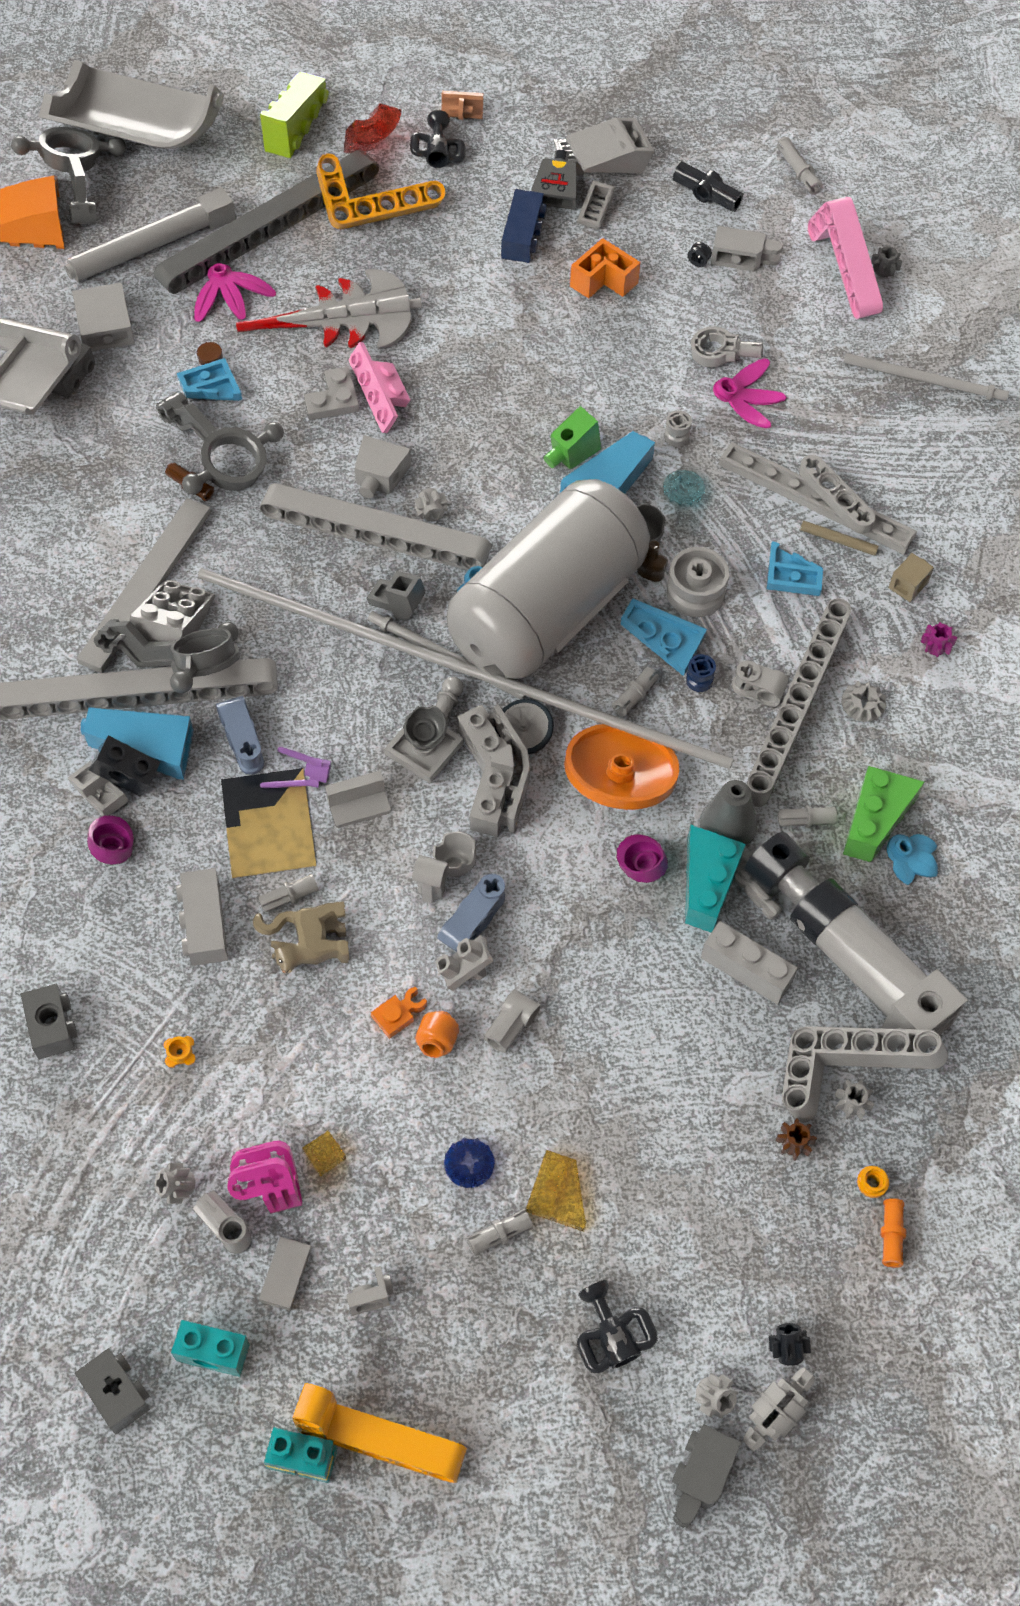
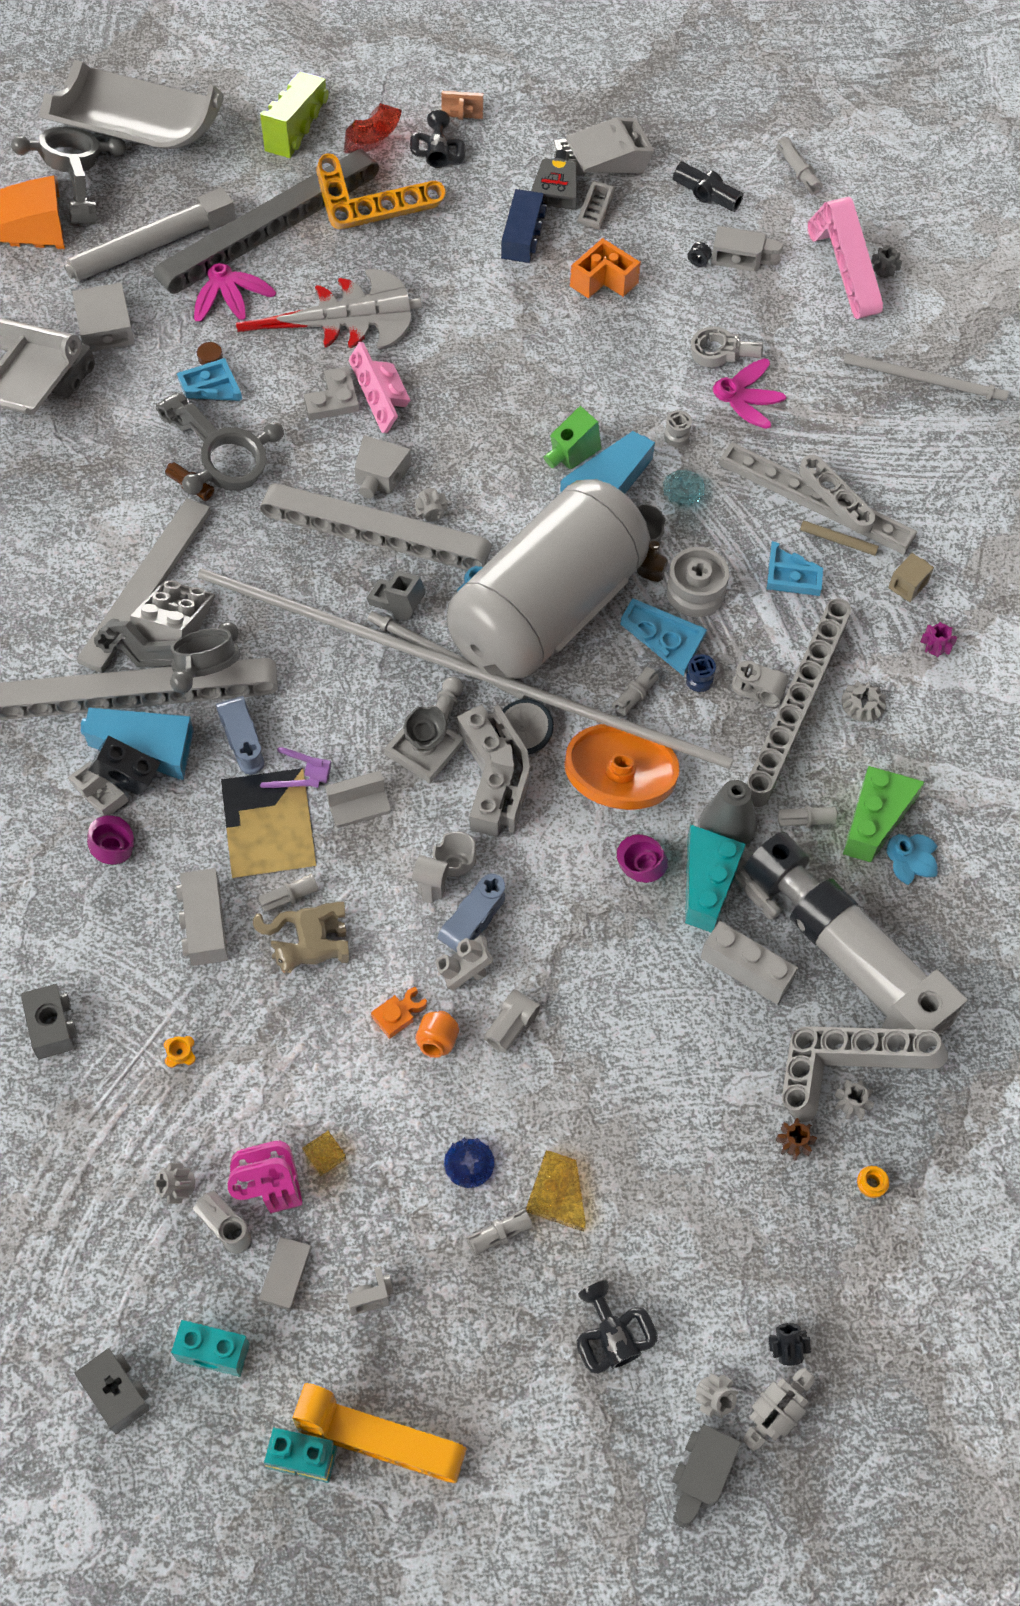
(893, 1233): orange pin -> none

